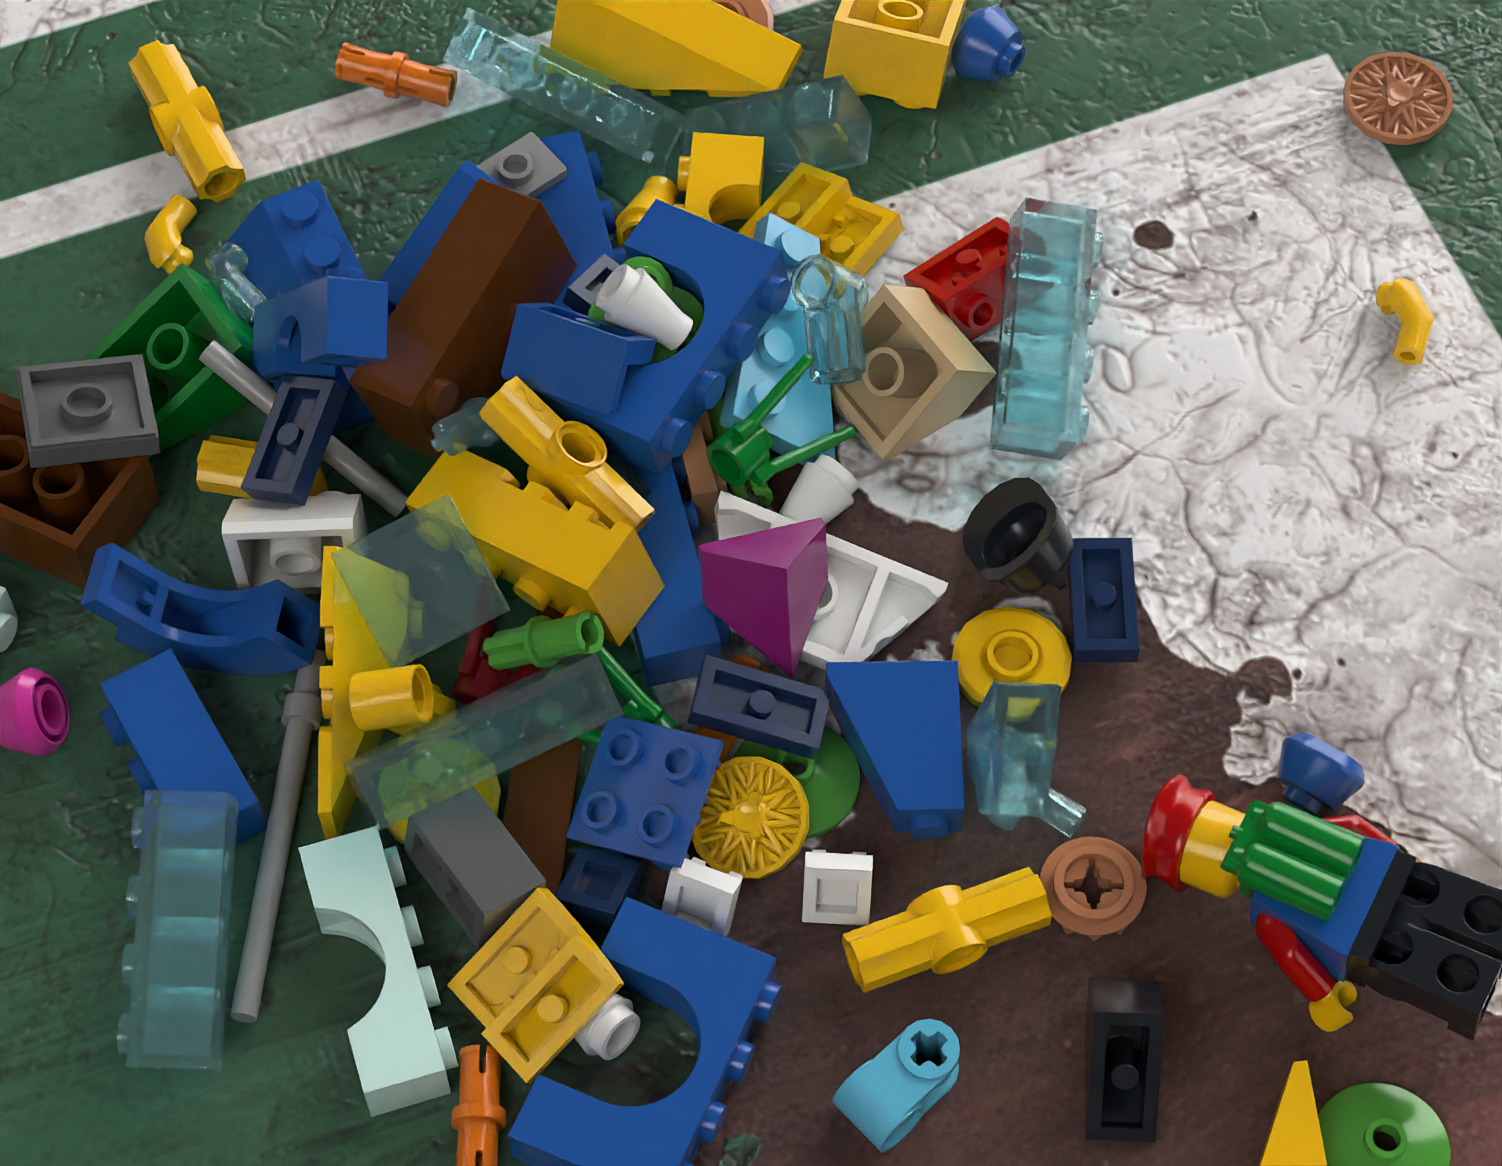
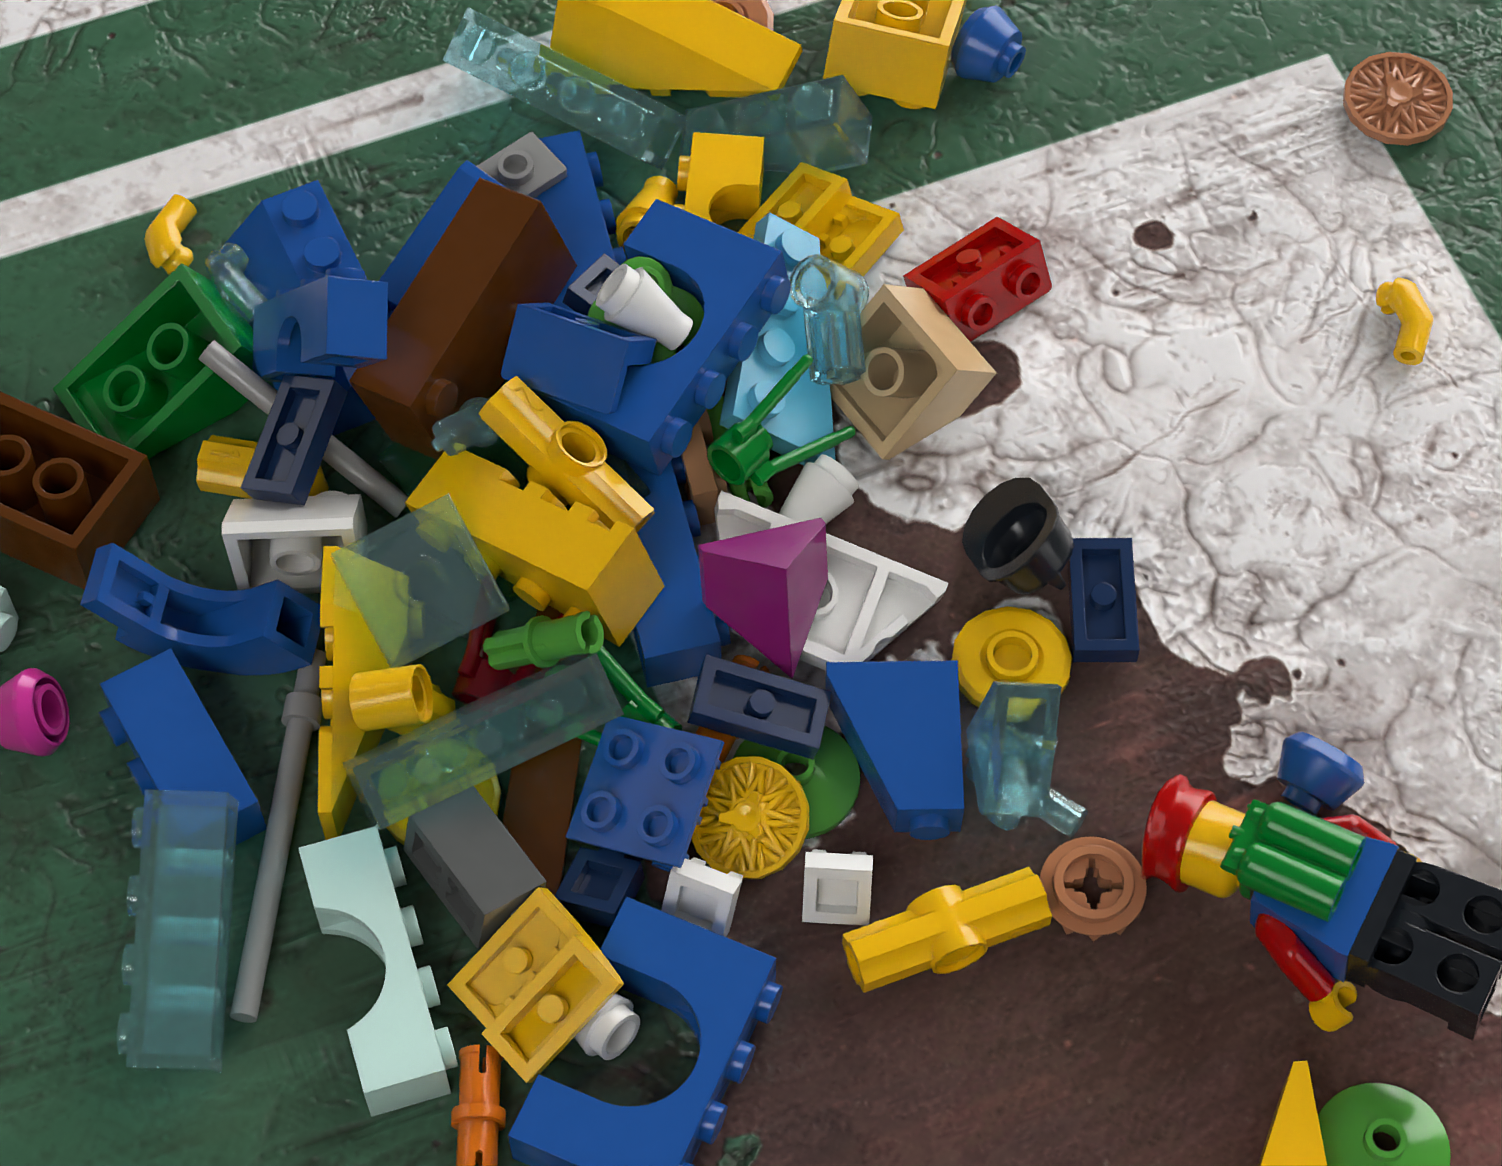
(87, 411): dark grey tile -> none
(187, 121): yellow piece -> none
(396, 74): orange pin -> none
(892, 1091): medium azure piece -> none
(1045, 329): clear light blue brick -> none
(1123, 1059): black slope -> none

